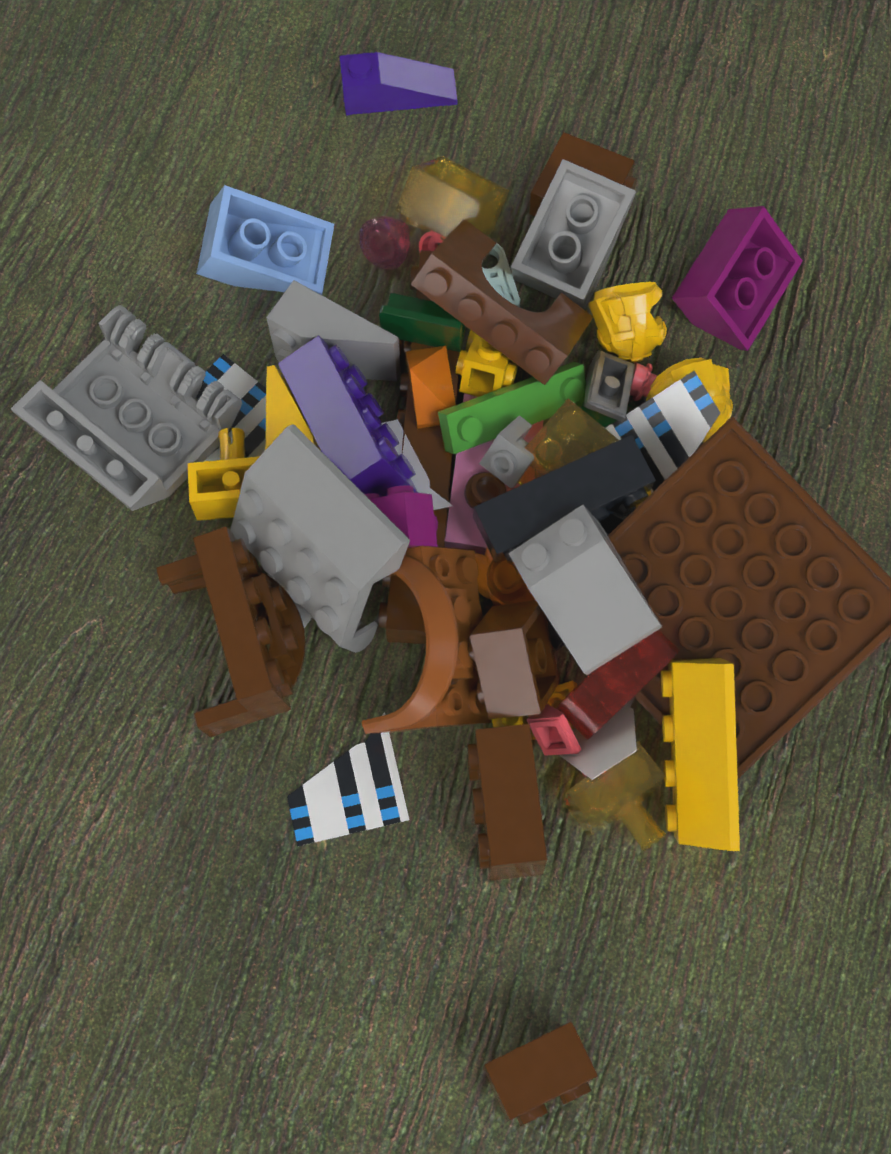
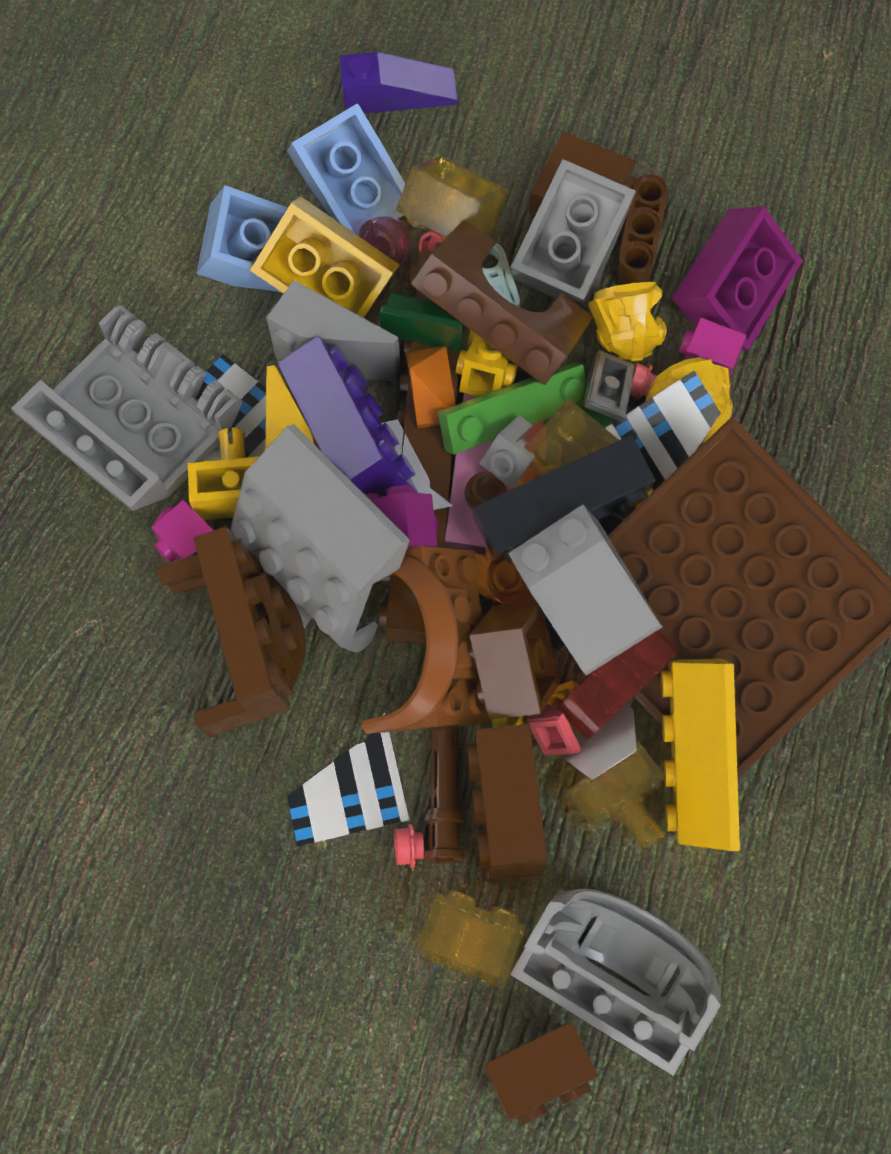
(176, 530): none -> dark pink brick
(324, 258): none -> yellow slope
(349, 170): none -> light blue slope
(408, 846): none -> coral plate
(444, 816): none -> reddish brown pin
(471, 938): none -> clear yellow brick
(639, 950): none -> light grey piece
(644, 217): none -> reddish brown beam
(714, 343): none -> dark pink brick

